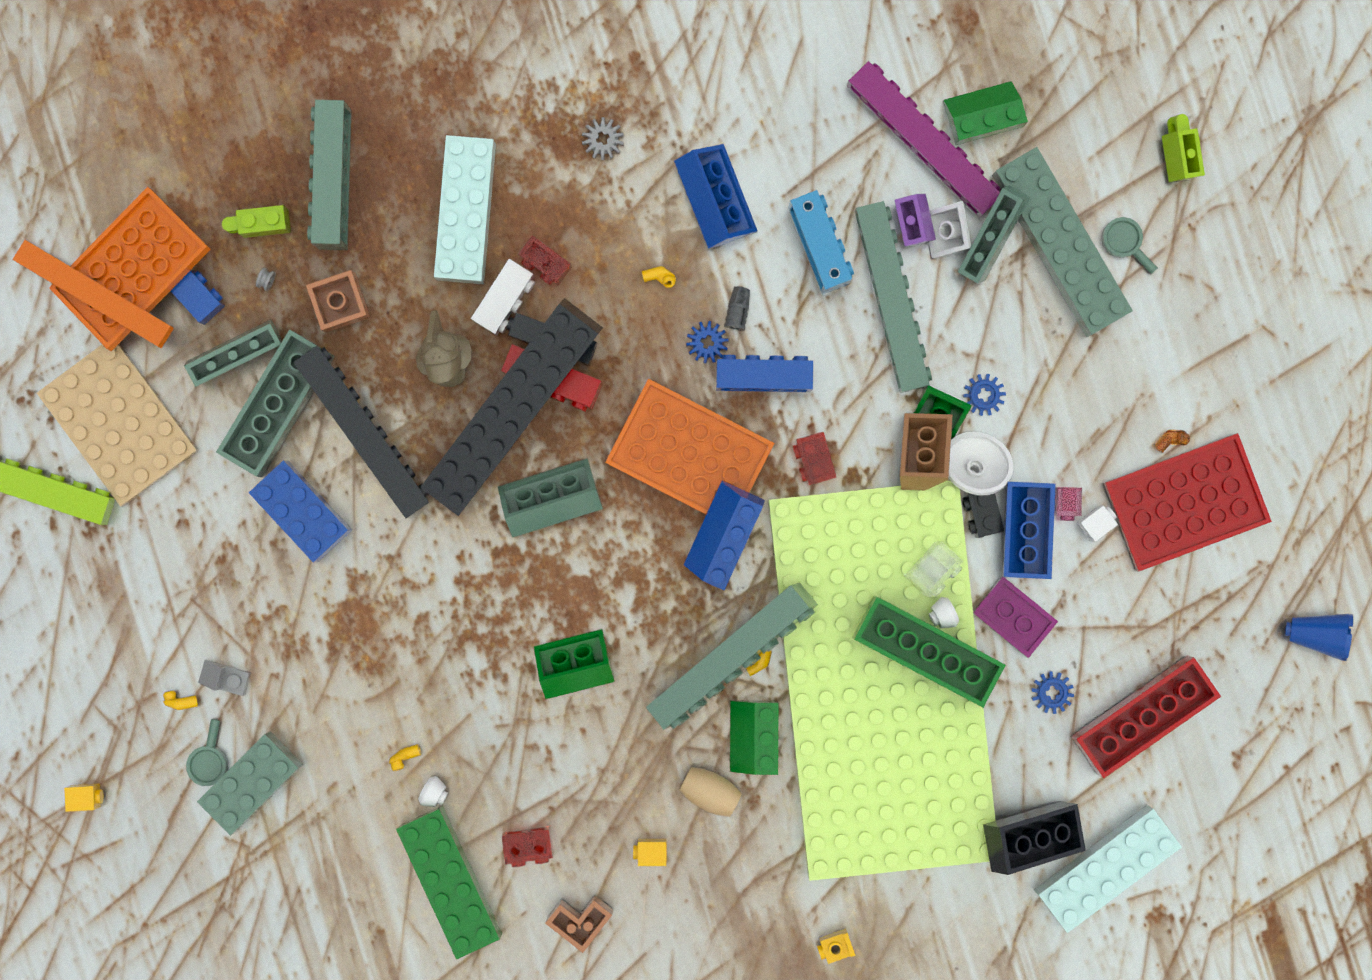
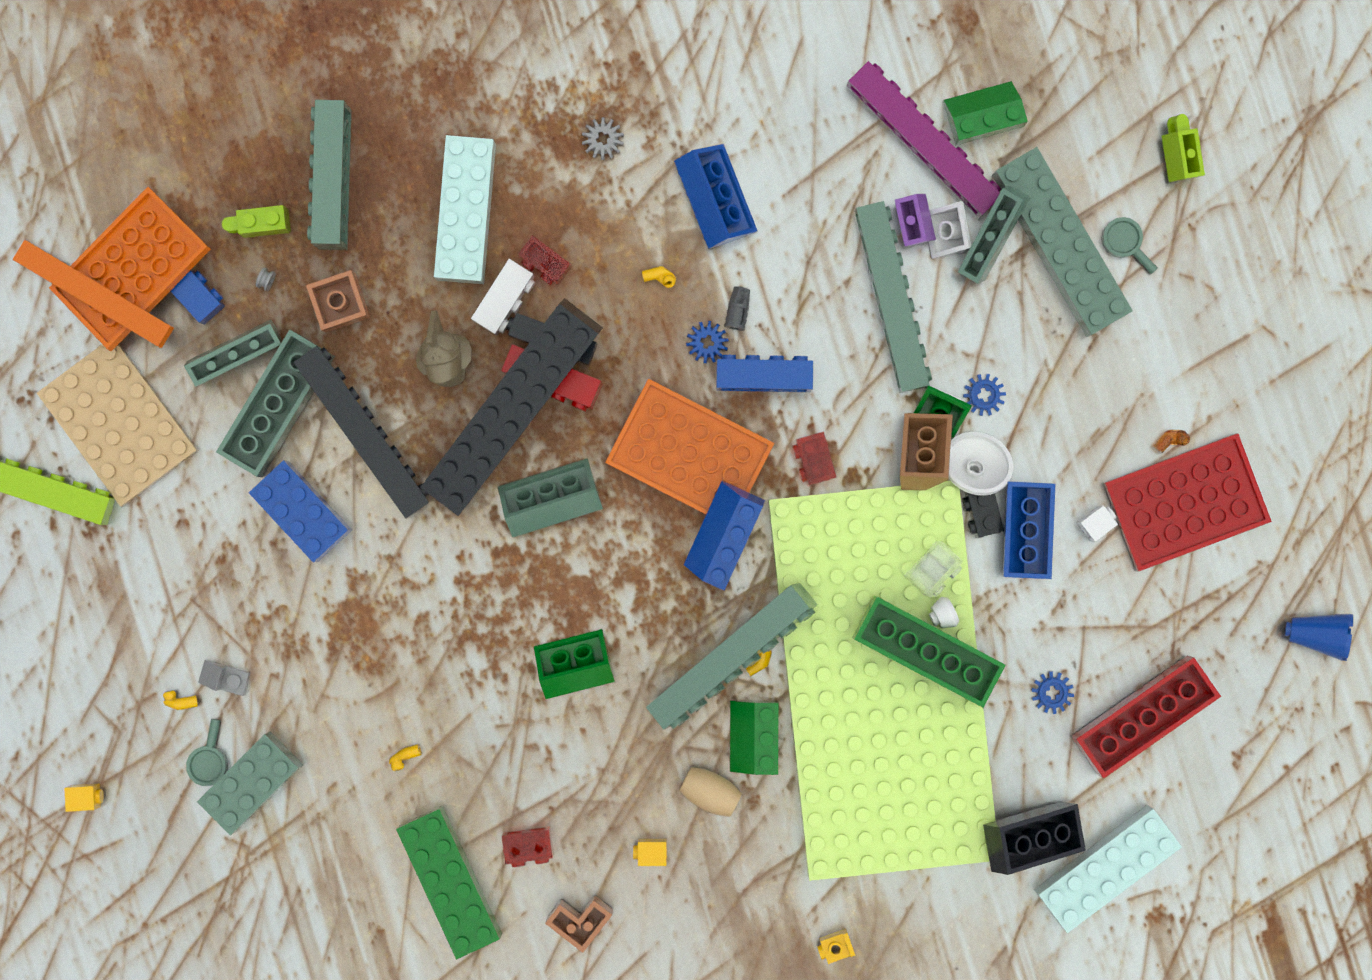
(433, 793): white cone -> none
(820, 242): dark azure piece -> none
(1015, 617): magenta plate -> none
(1068, 503): clear pink brick -> none

